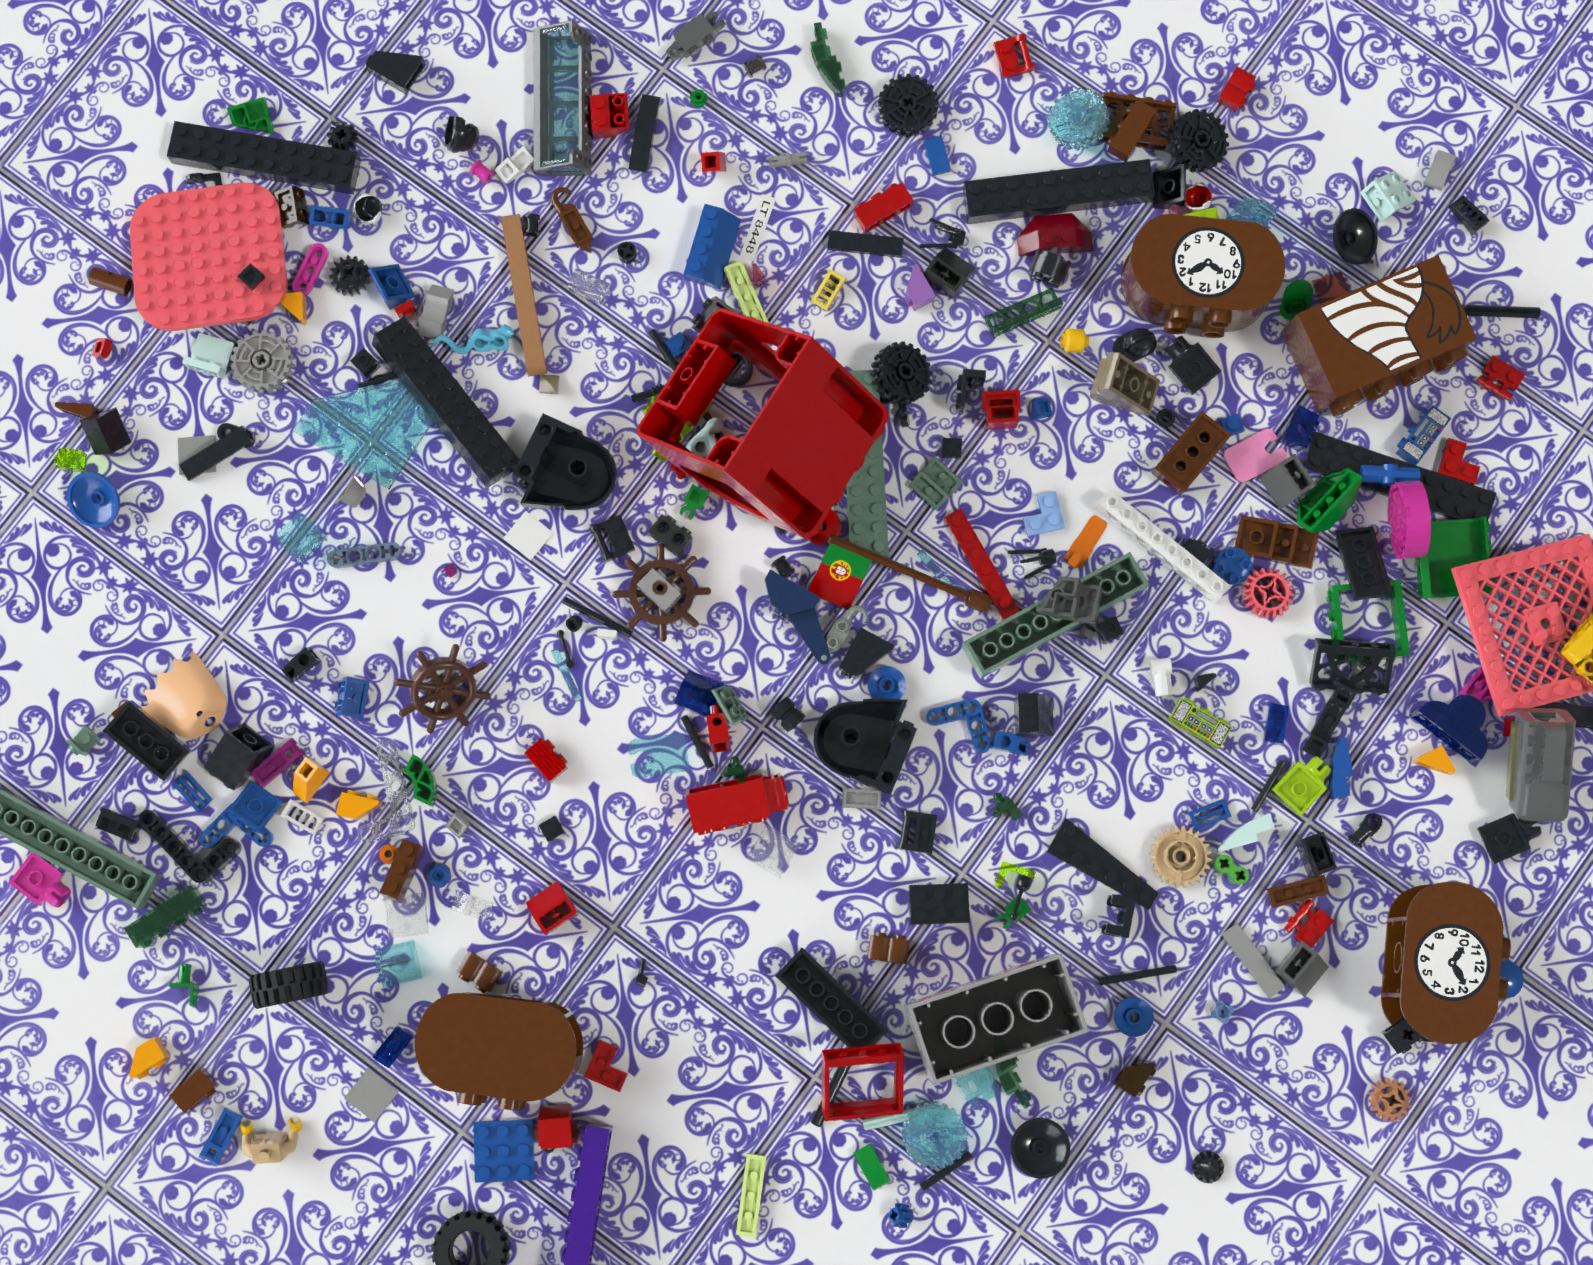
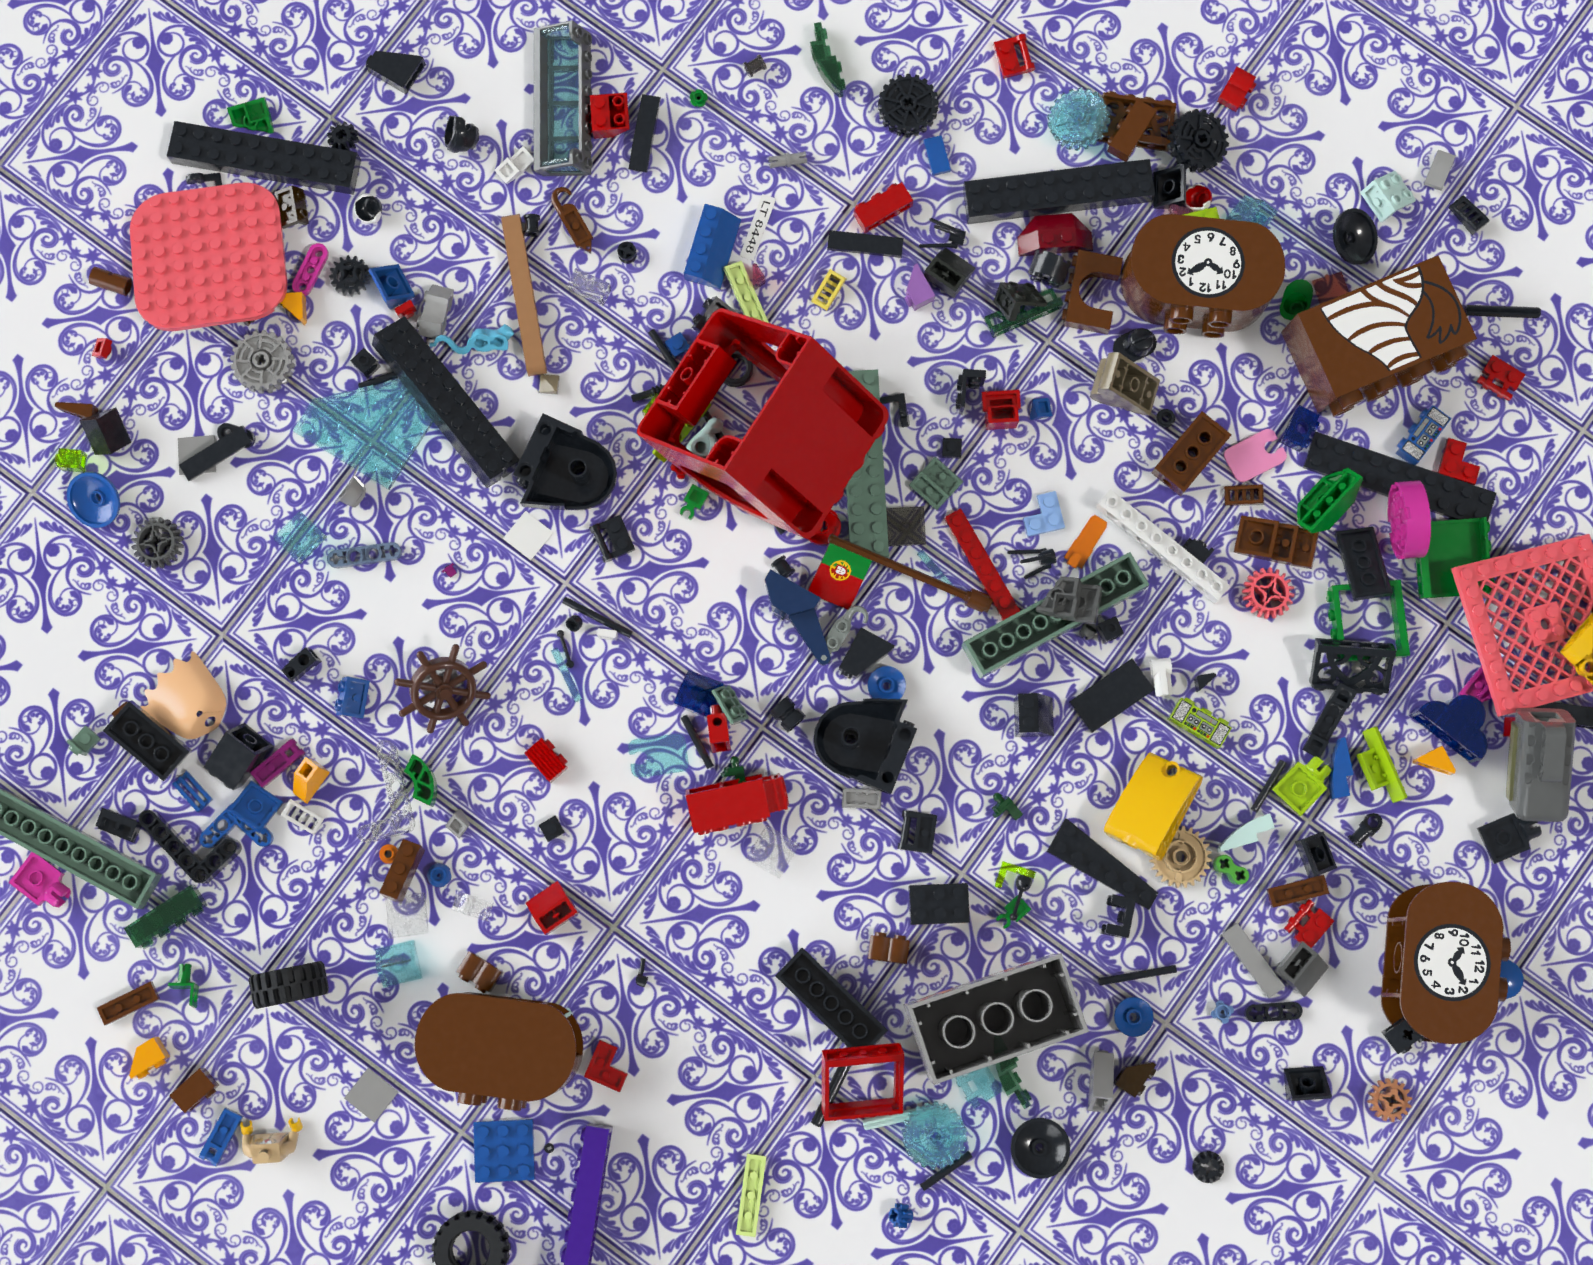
(128, 1003): none -> reddish brown plate
(162, 557): none -> dark grey gear
(210, 356): light aqua bracket -> none
(251, 277): black plate -> none
(330, 217): blue brick -> none
(355, 806): light orange slope -> none
(393, 1046): clear blue plate -> none
(482, 171): dark pink bush -> none
(556, 1127): red plate -> none
(661, 592): reddish brown brick -> none
(668, 537): pearl dark grey brick -> none
(694, 36): dark grey hinge -> none
(713, 162): red brick -> none
(872, 1167): green slope -> none
(901, 373): black piece -> none
(906, 526): none -> clear smoke plate
(970, 718): blue beam -> none
(1010, 743): blue leg -> none
(1013, 295): none -> pearl dark grey bracket
(1074, 340): yellow head -> none
(1086, 266): none -> reddish brown arch
(1101, 1081): none -> light grey slope
(1111, 695): none -> black tile
(1153, 806): none -> yellow panel
(1191, 364): black plate -> none
(1194, 820): blue tile -> none
(1227, 490): none -> reddish brown slope
(1232, 424): blue plate -> none
(1232, 565): blue dish -> none
(1259, 1018): none -> black beam
(1276, 723): clear blue plate -> none
(1287, 481): dark grey slope -> none
(1306, 1084): none -> black slope
(1379, 766): none -> lime bracket
(1388, 474): blue piece -> none

